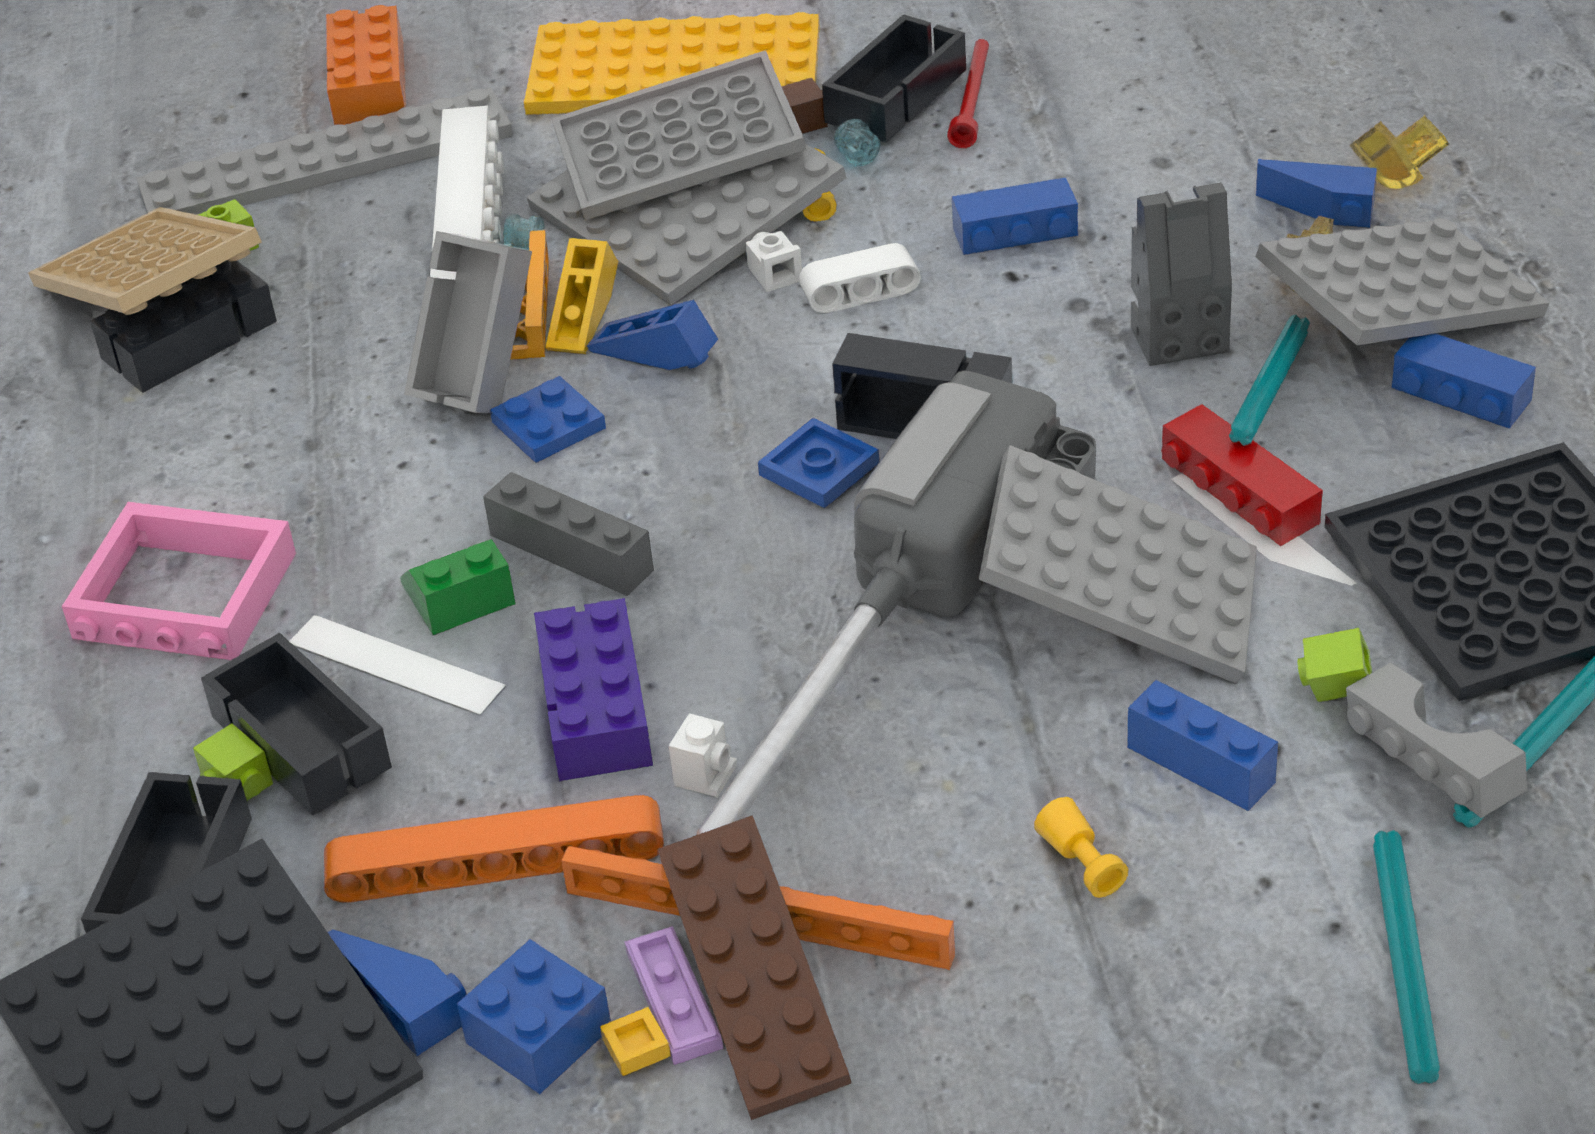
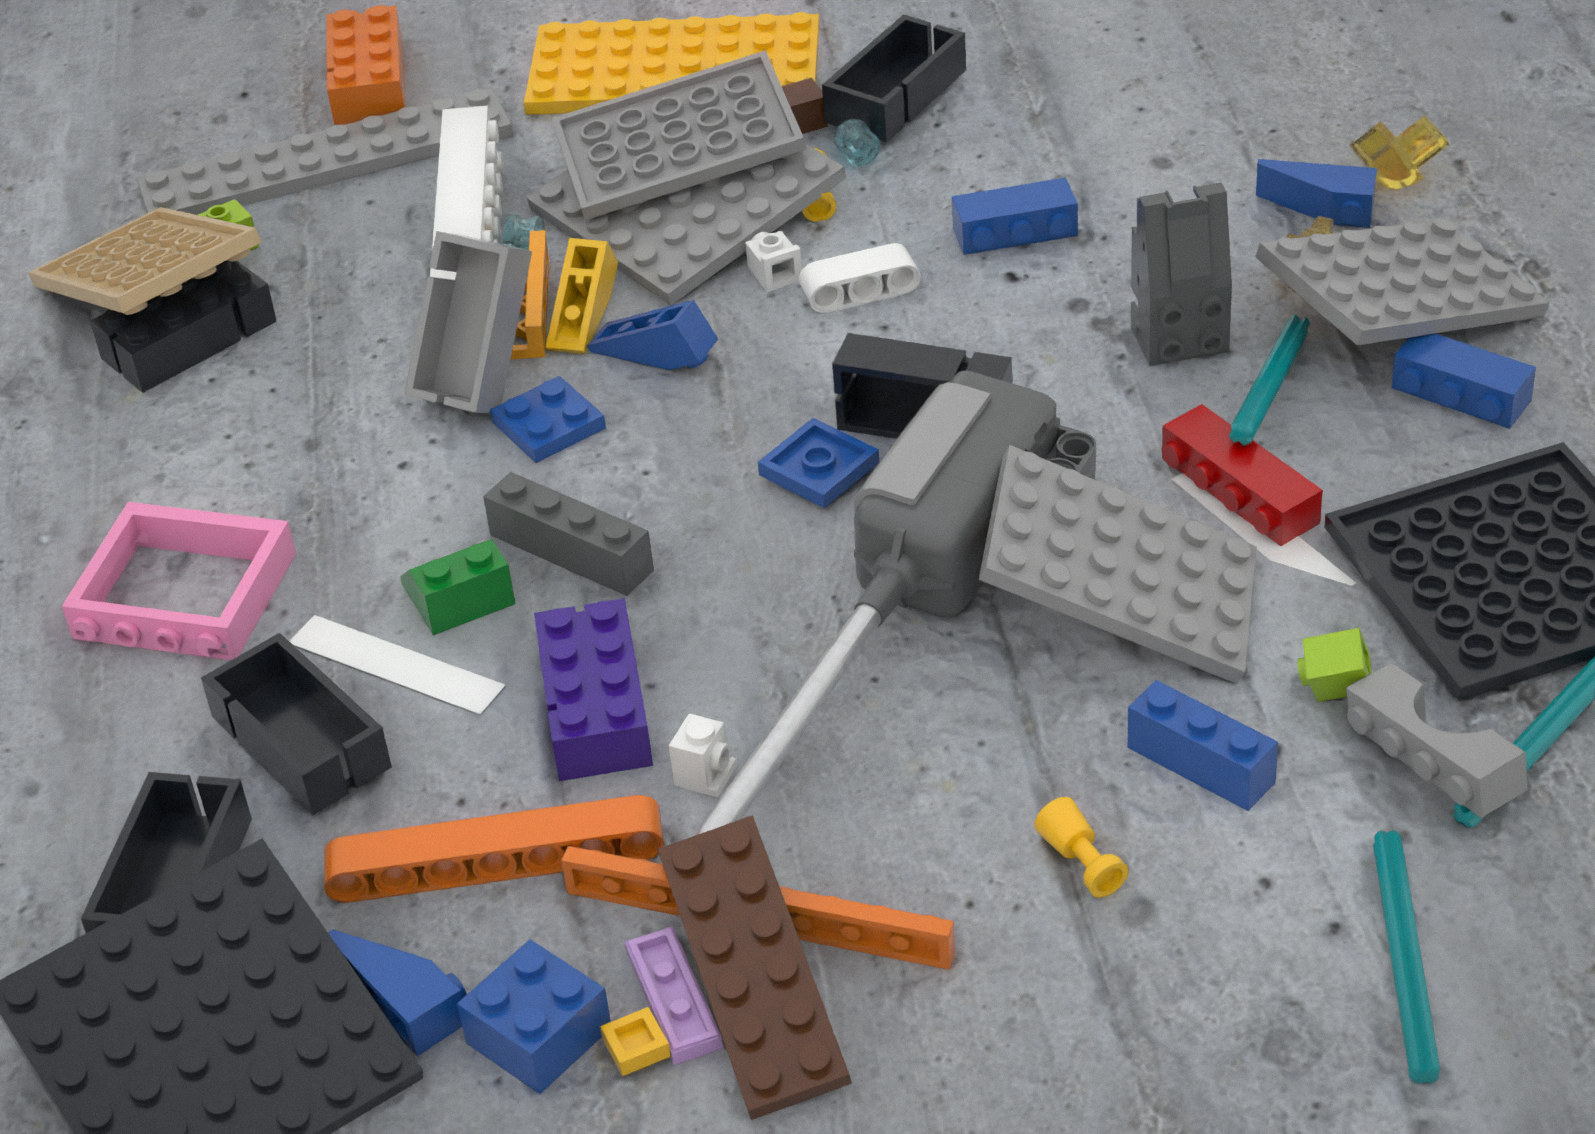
(234, 756): lime brick -> none
(964, 128): red piece -> none

